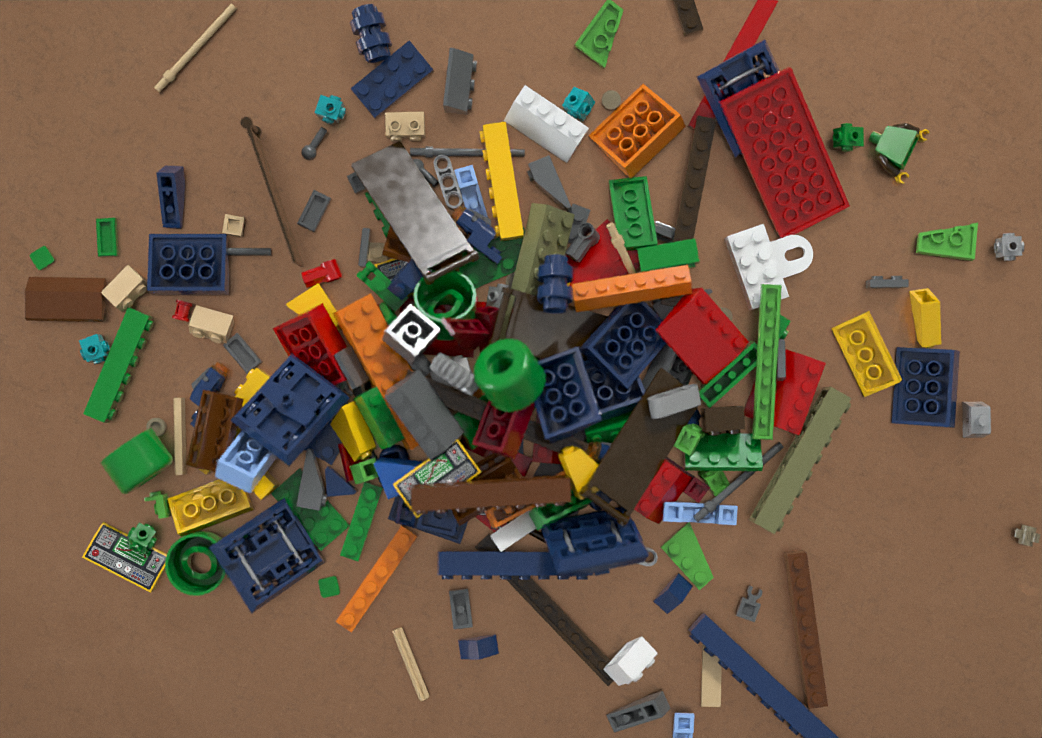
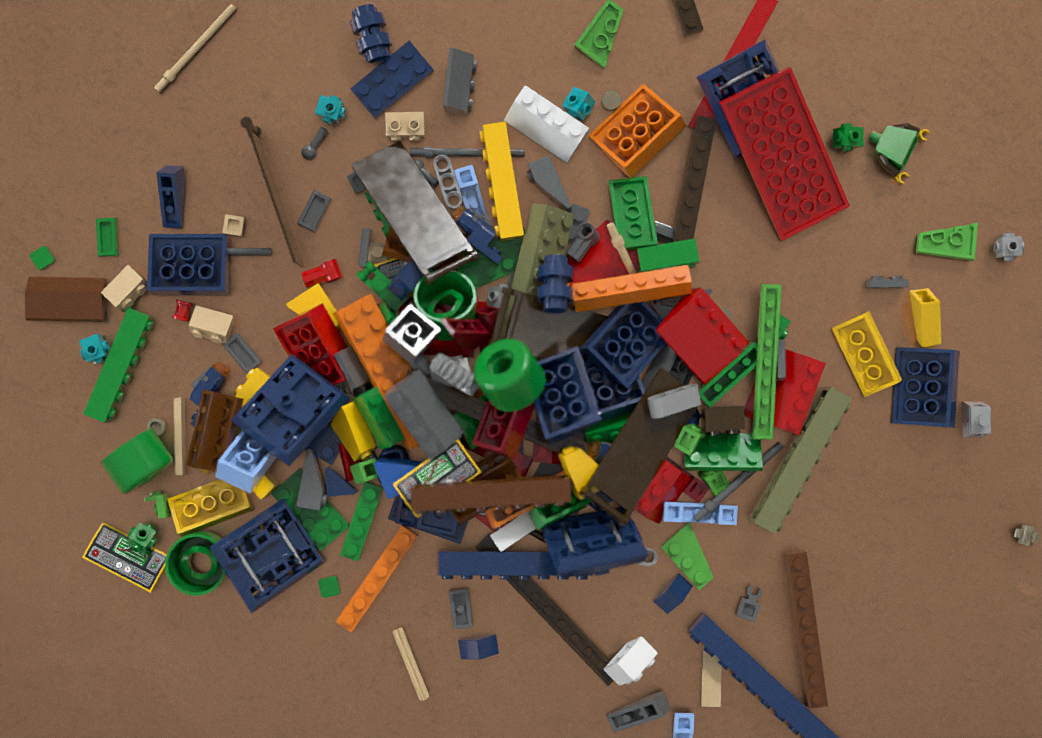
(764, 262): white brick -> none

